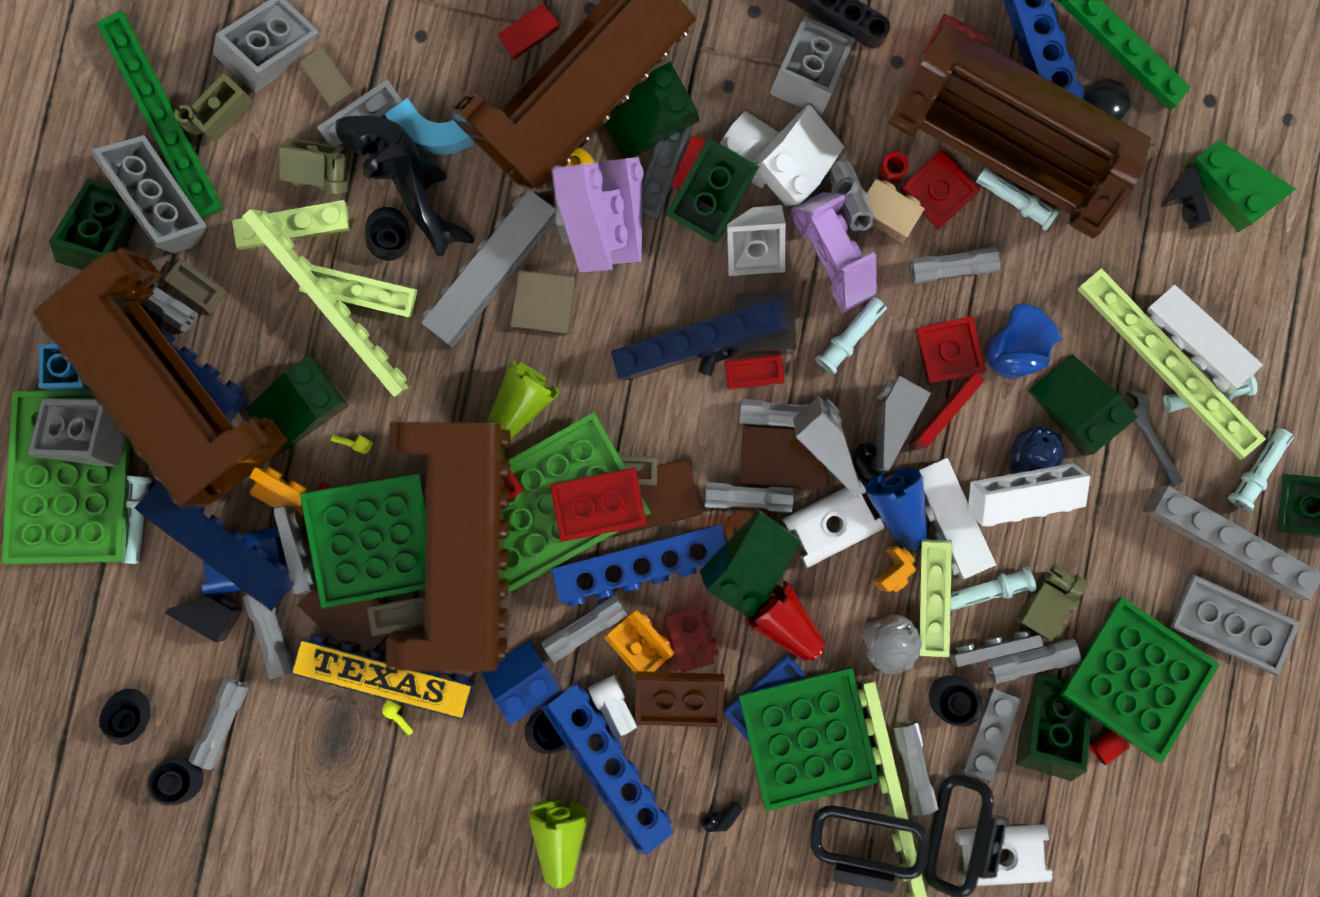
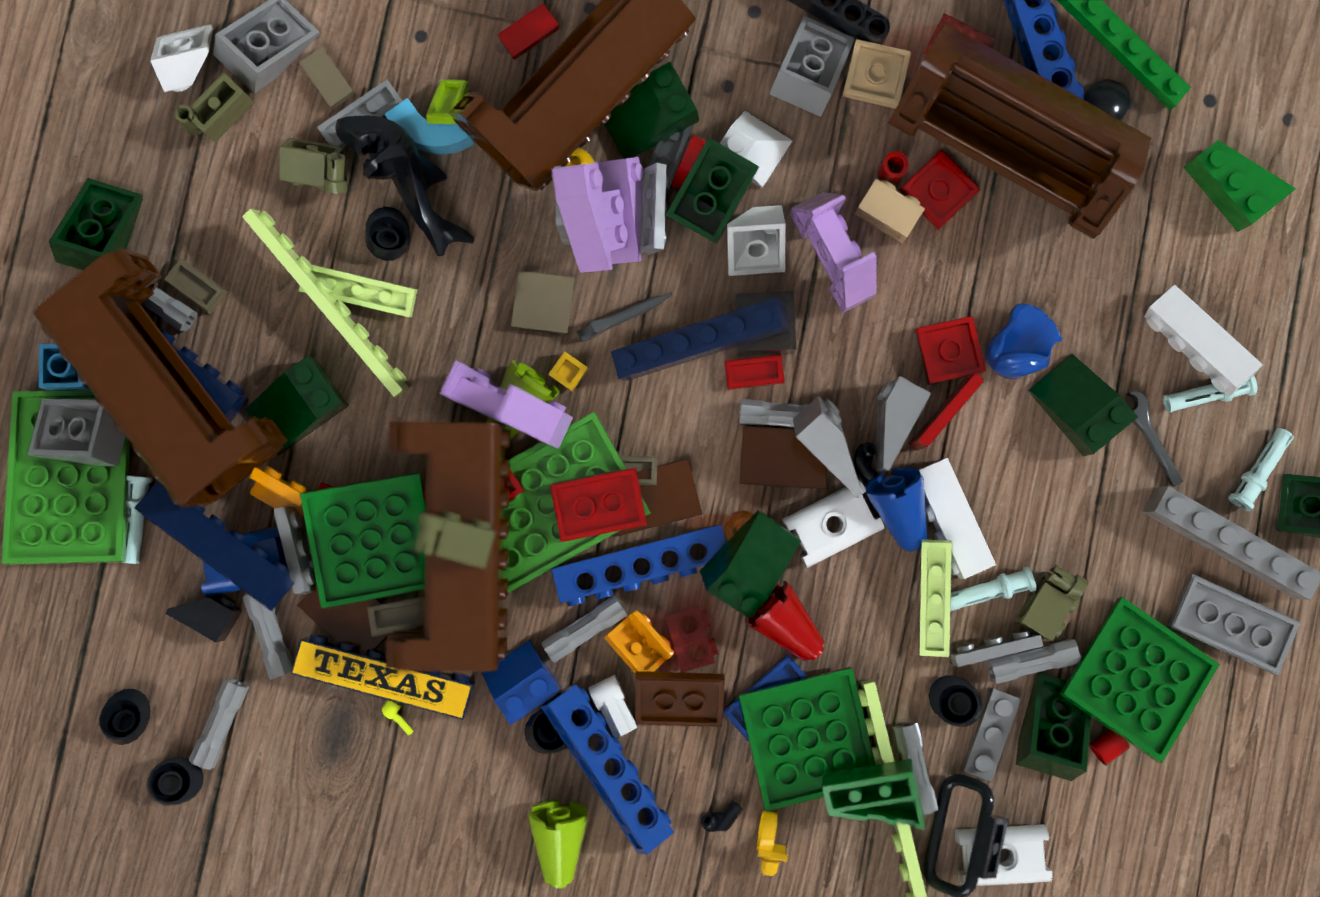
(151, 194): light grey slope -> none
(160, 114): green plate -> none
(180, 57): none -> white slope
(297, 224): yellowish green plate -> none
(360, 445): neon yellow hand -> none
(445, 98): none -> lime tile
(455, 538): none -> olive hinge
(490, 268): light grey brick -> none
(510, 407): none -> lavender wedge
(568, 371): none -> yellow plate
(601, 325): none -> dark grey piece
(653, 209): none -> light grey plate
(708, 362): black arm -> none
(727, 496): light grey axle -> none
(767, 850): none -> yellow piece
(798, 157): white slope -> none
(843, 345): light aqua pin -> none
(856, 205): light grey piece -> none
(866, 872): black bar -> none
(876, 74): none -> tan plate
(876, 793): none -> green wedge
(892, 643): light grey hair -> none
(895, 577): light orange bracket -> none
(953, 265): light grey axle -> none
(1028, 494): white brick -> none
(1029, 205): light aqua pin -> none
(1036, 450): dark blue hair -> none
(1171, 364): yellowish green plate -> none
(1190, 193): black slope -> none

